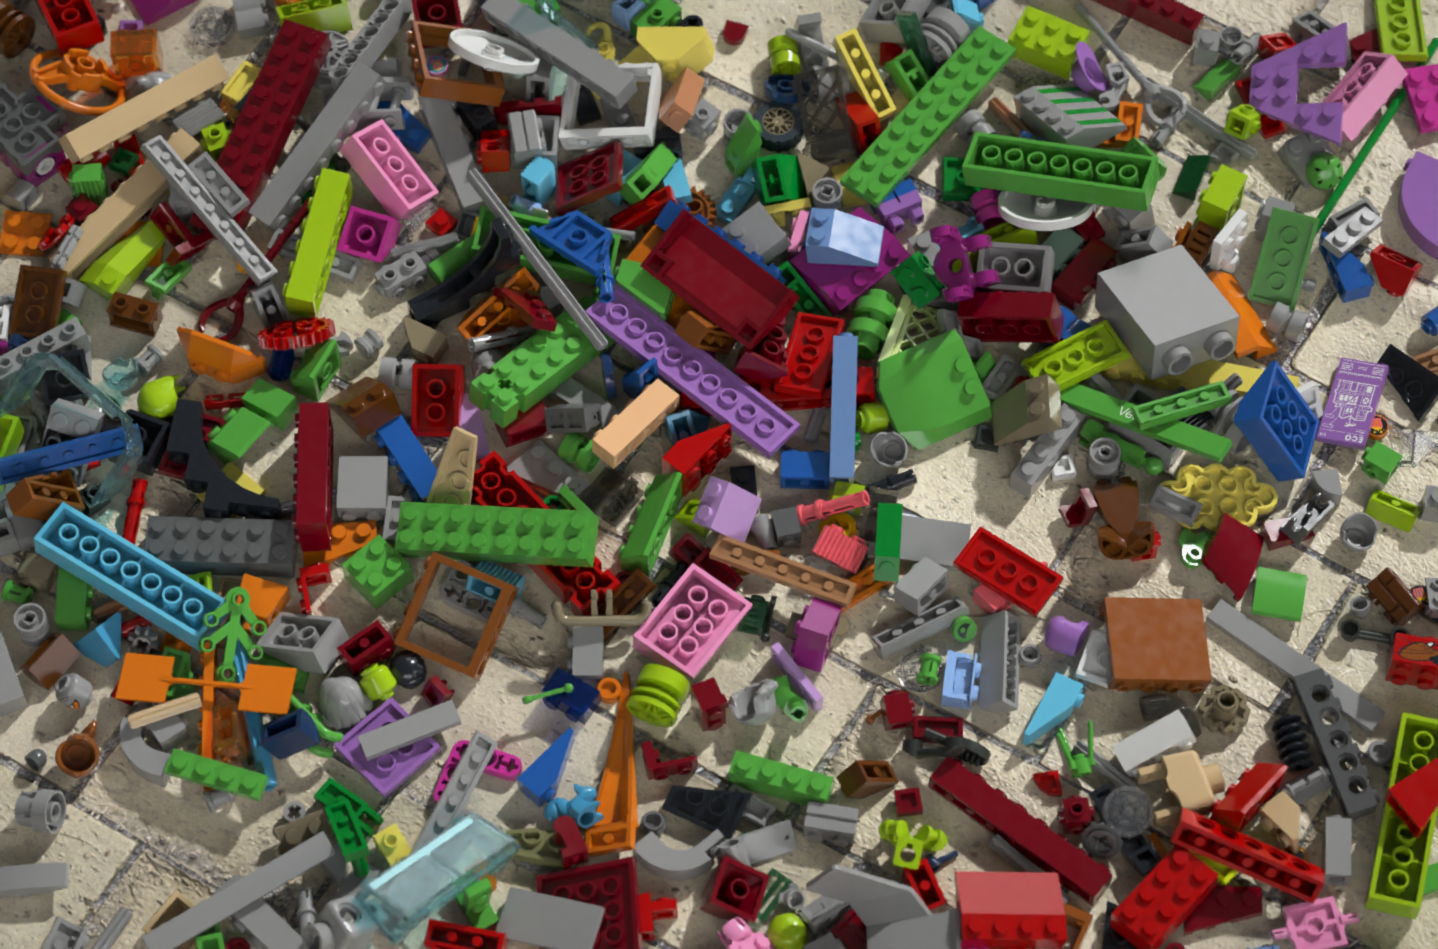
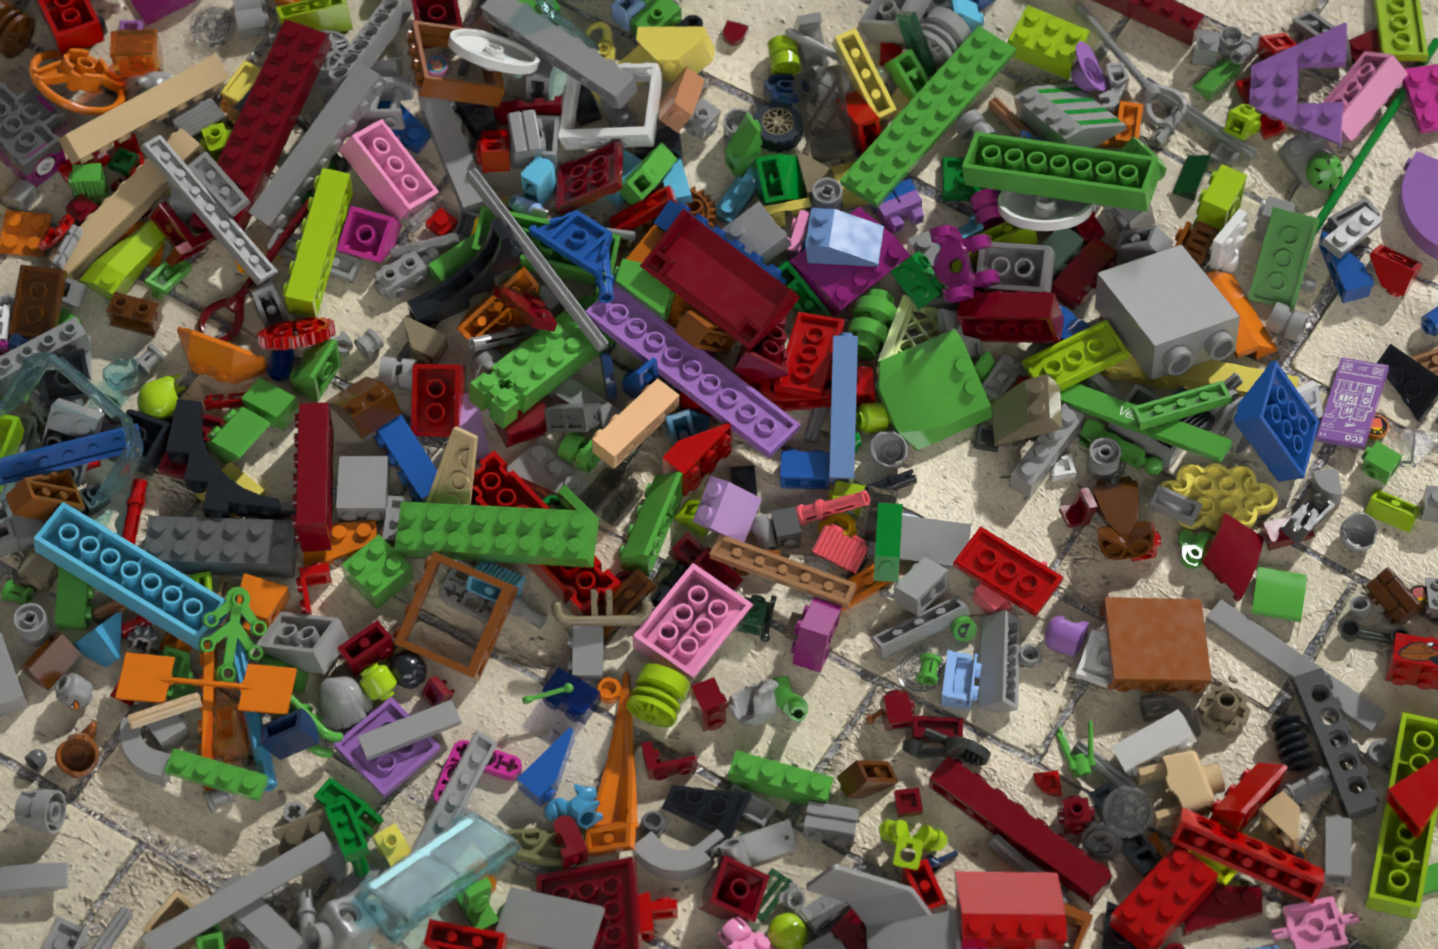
(797, 677): lavender tile -> none
(1055, 706): medium azure slope -> none

